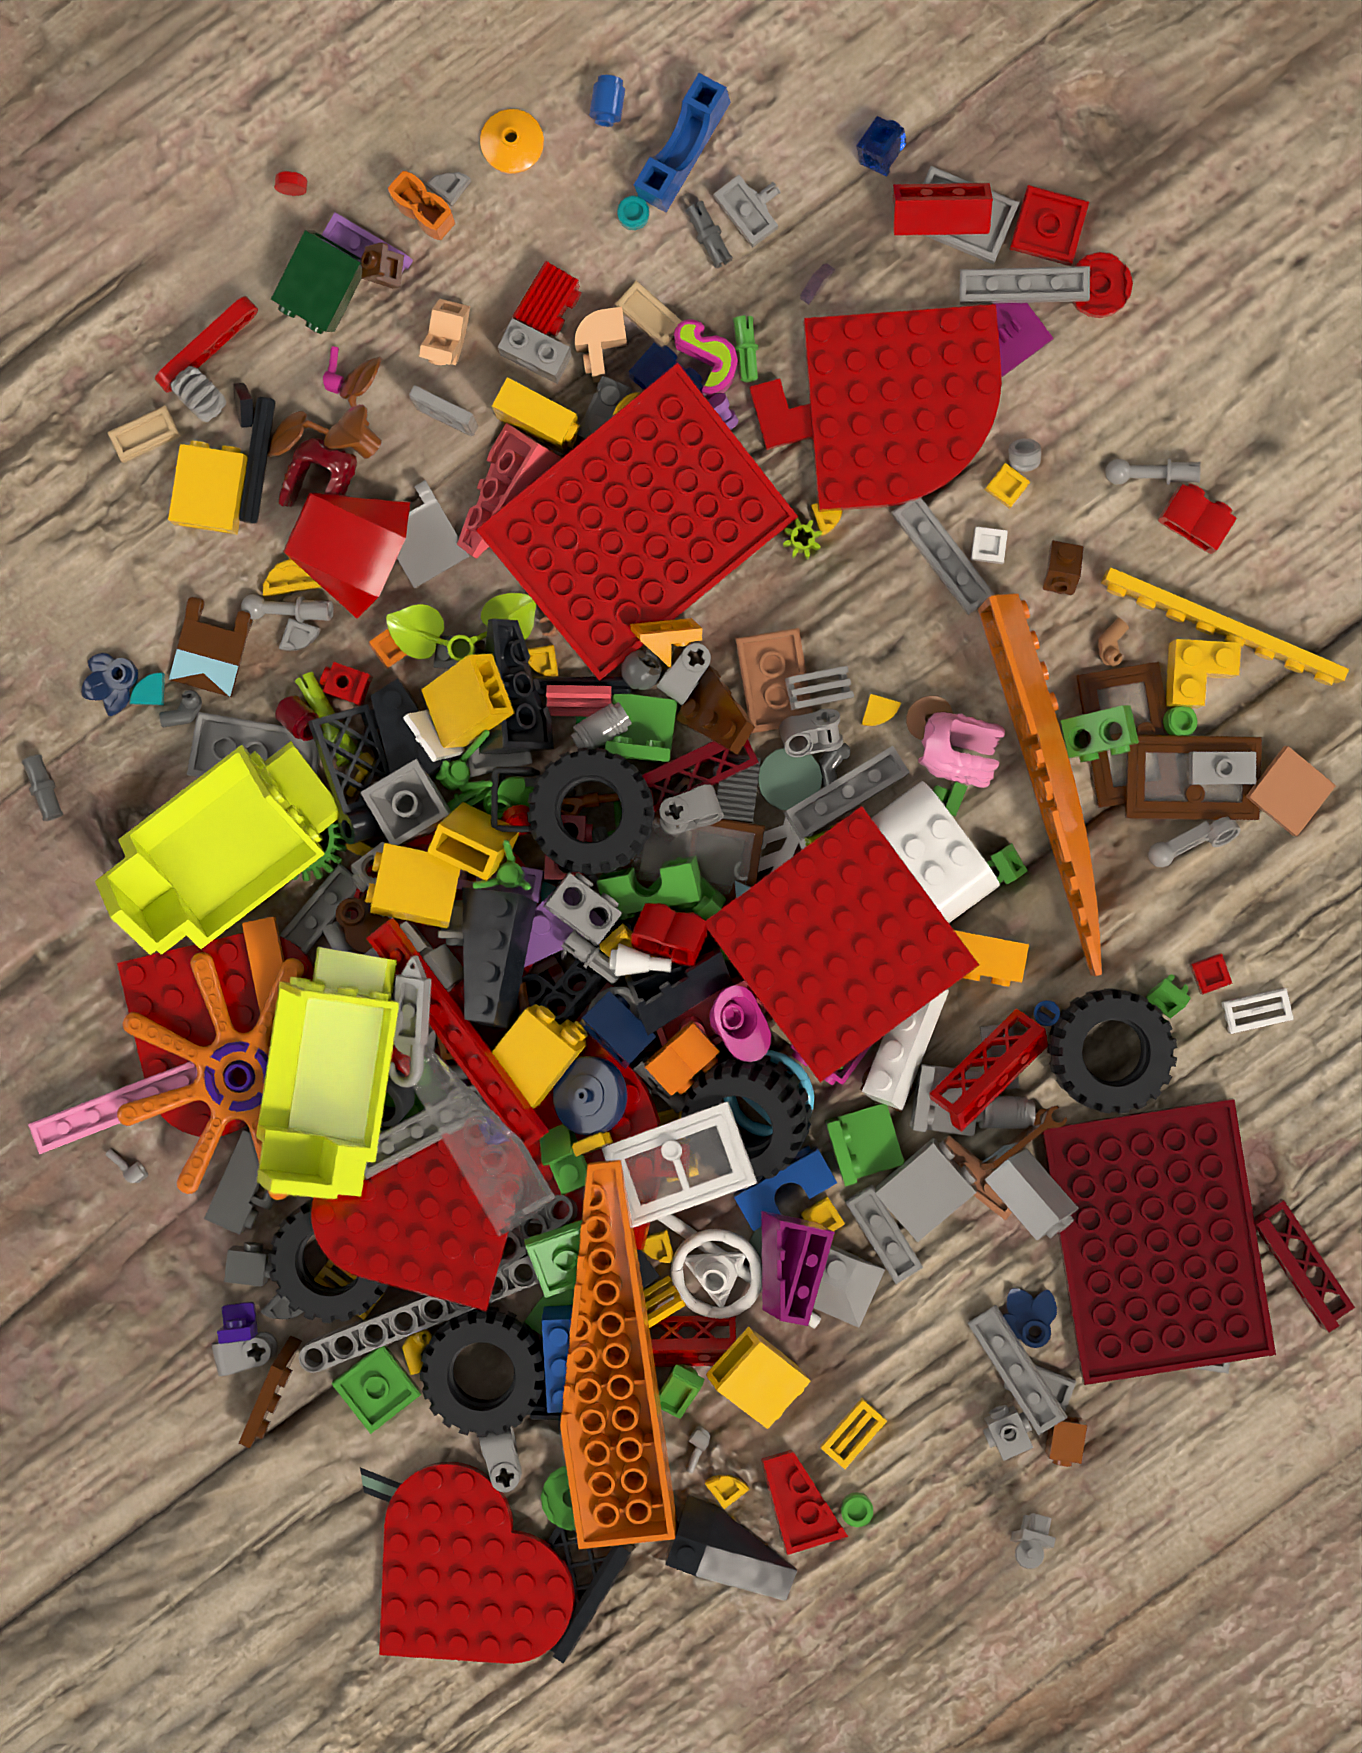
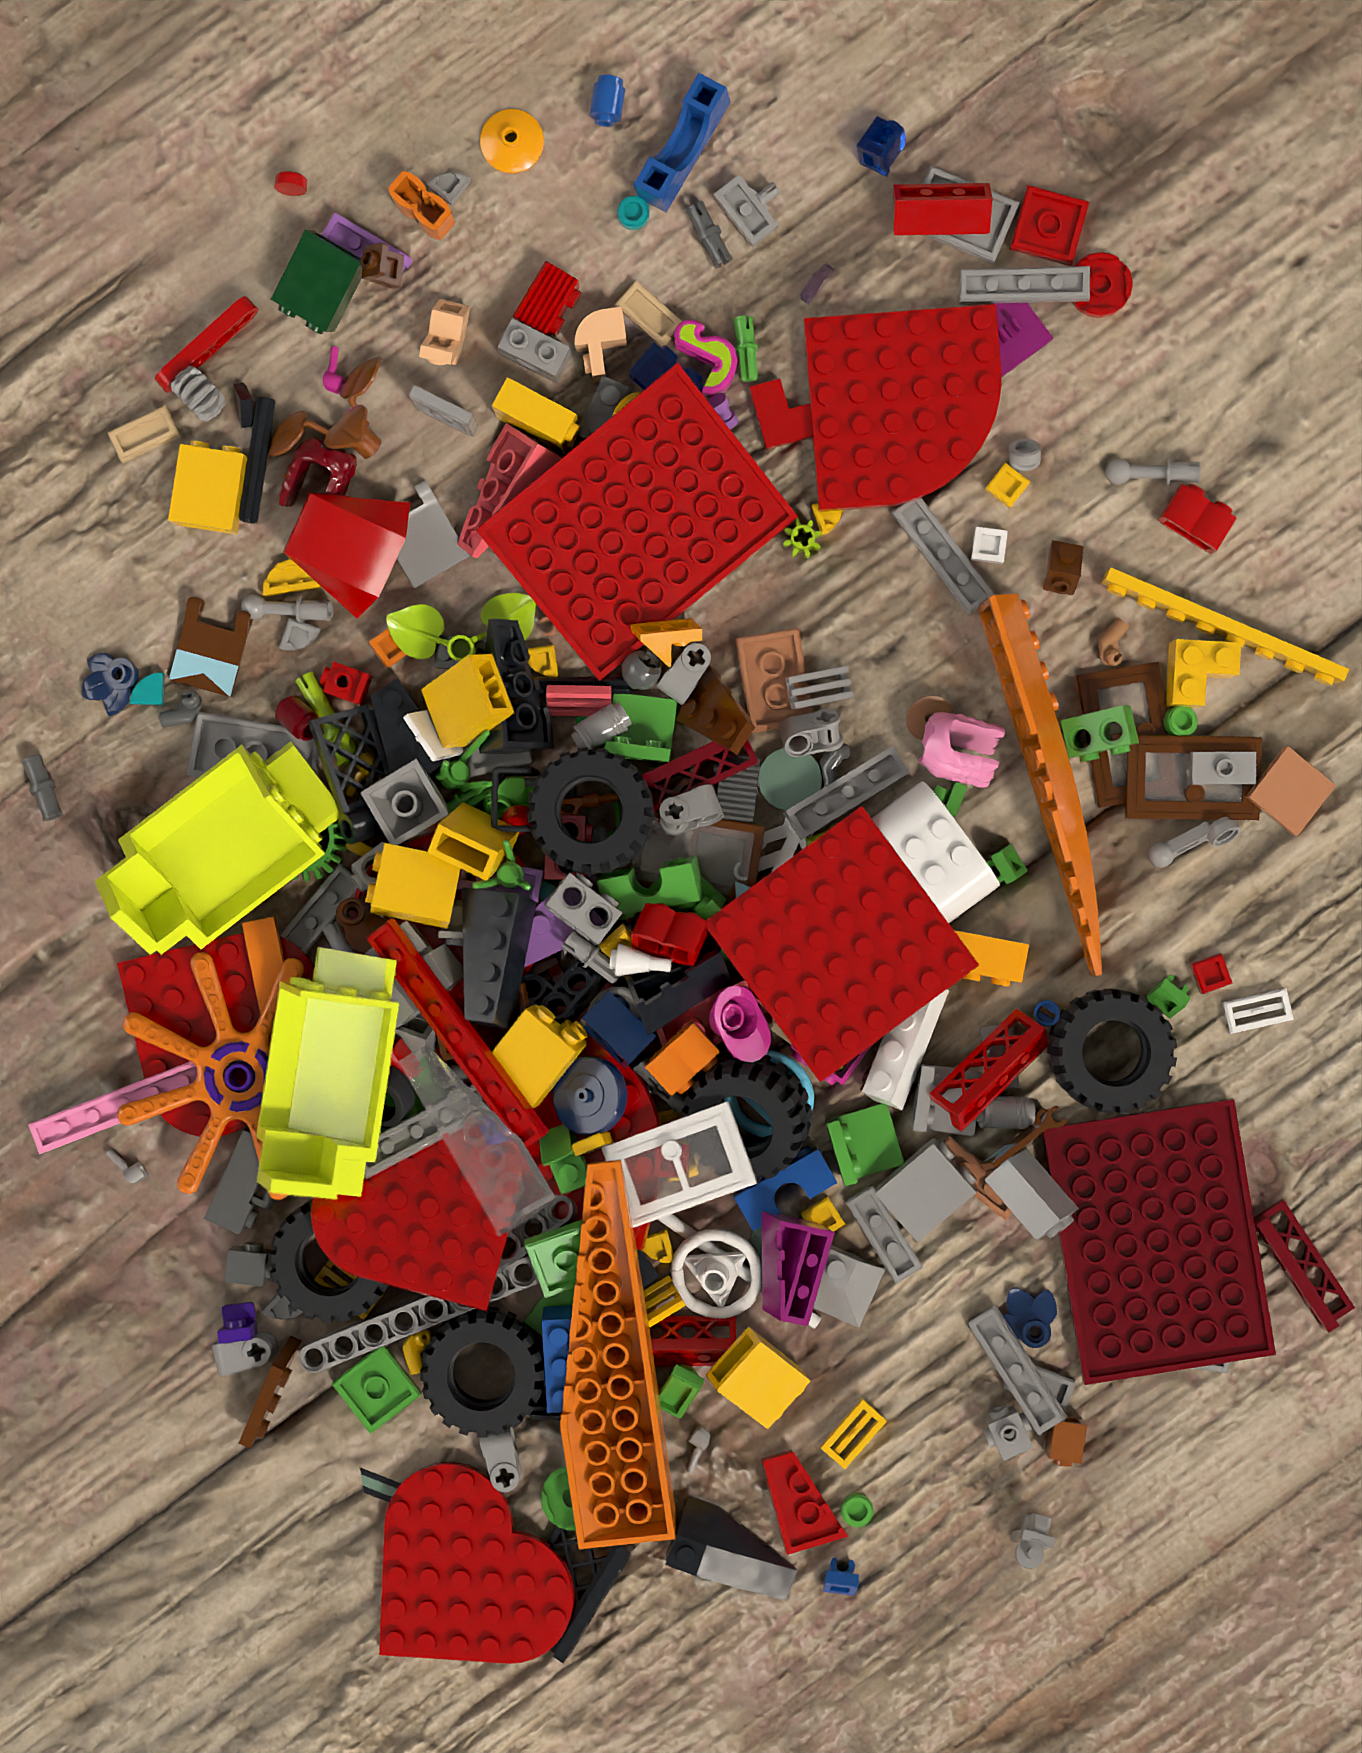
(412, 1022): light grey plate -> none
(726, 1488): yellow tile -> none
(840, 1582): none -> blue tile
(879, 710): yellow tile -> none

